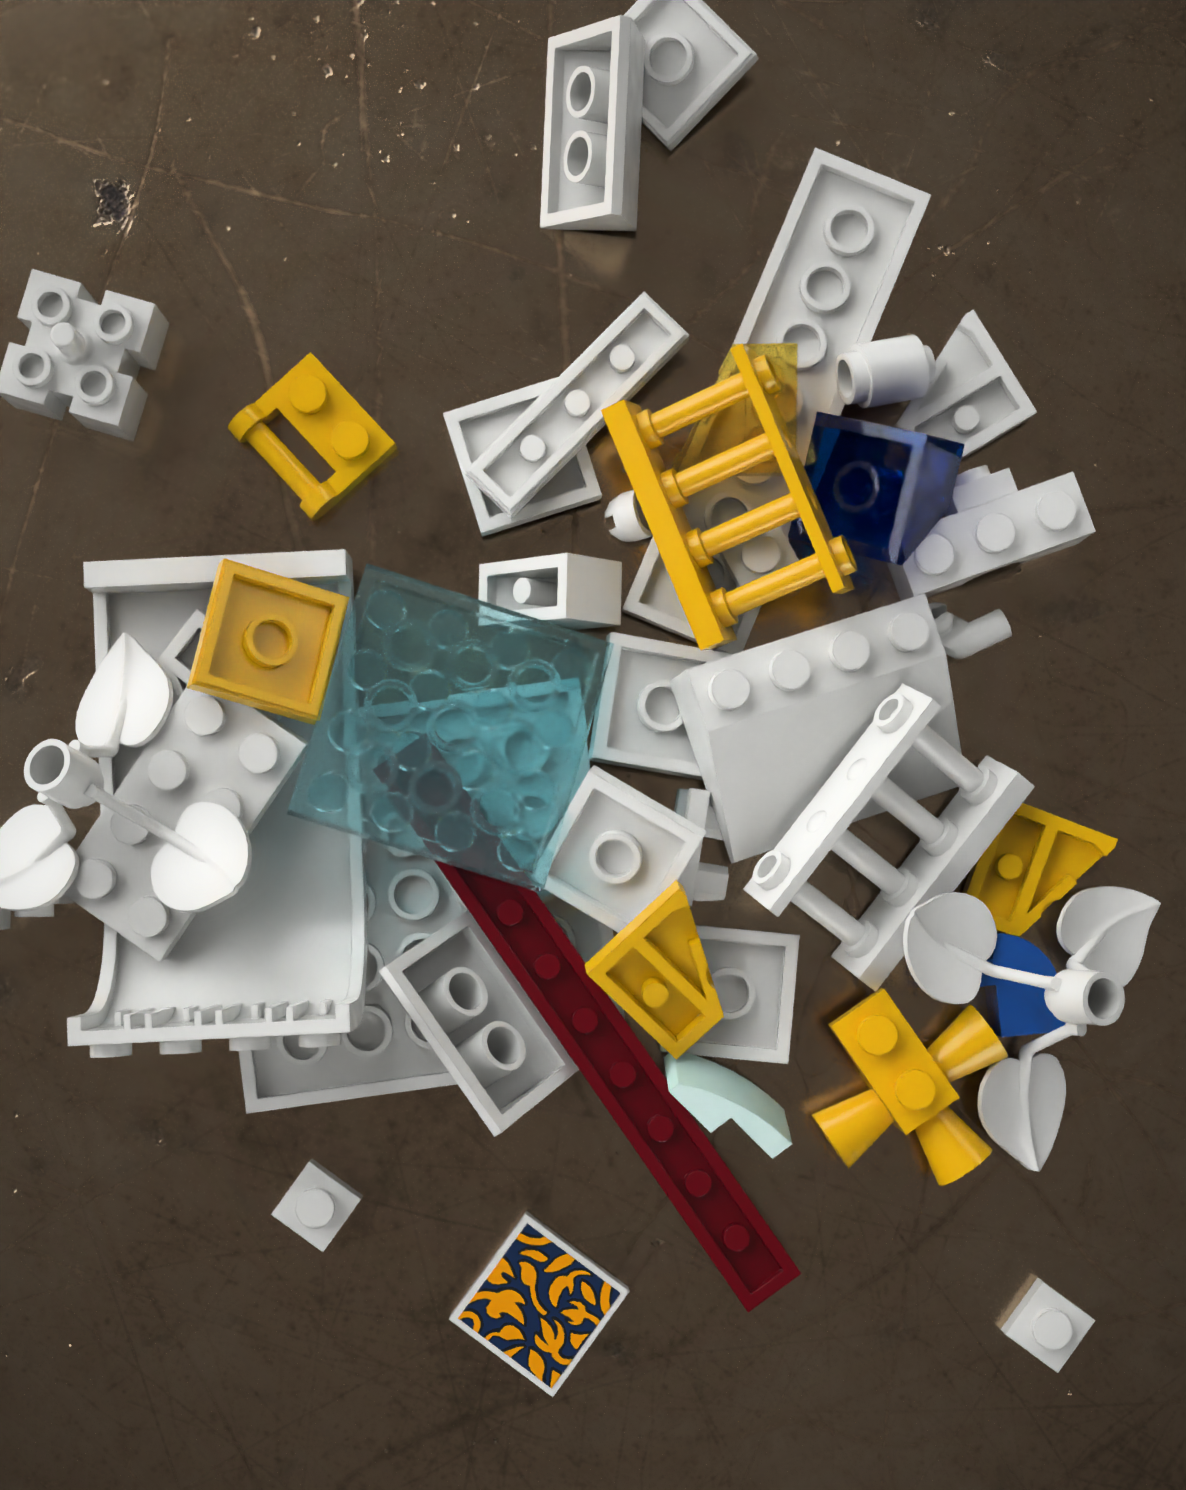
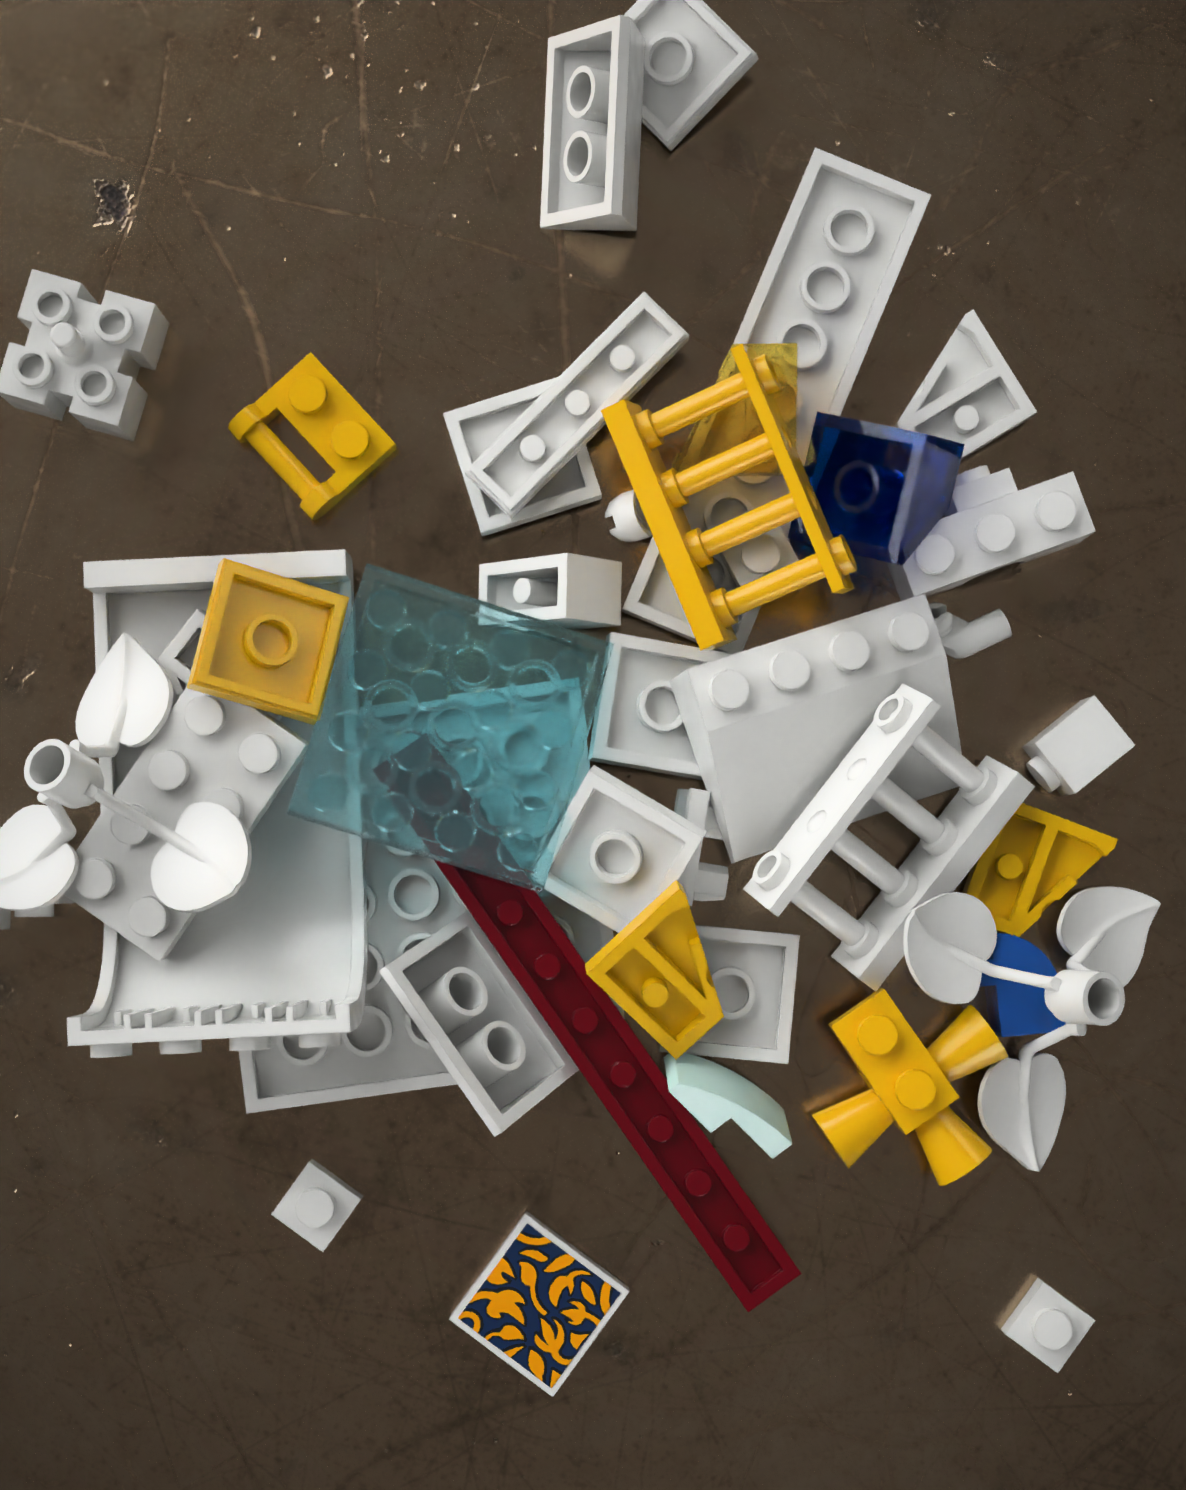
(885, 371): white brick -> none
(1076, 748): none -> white brick

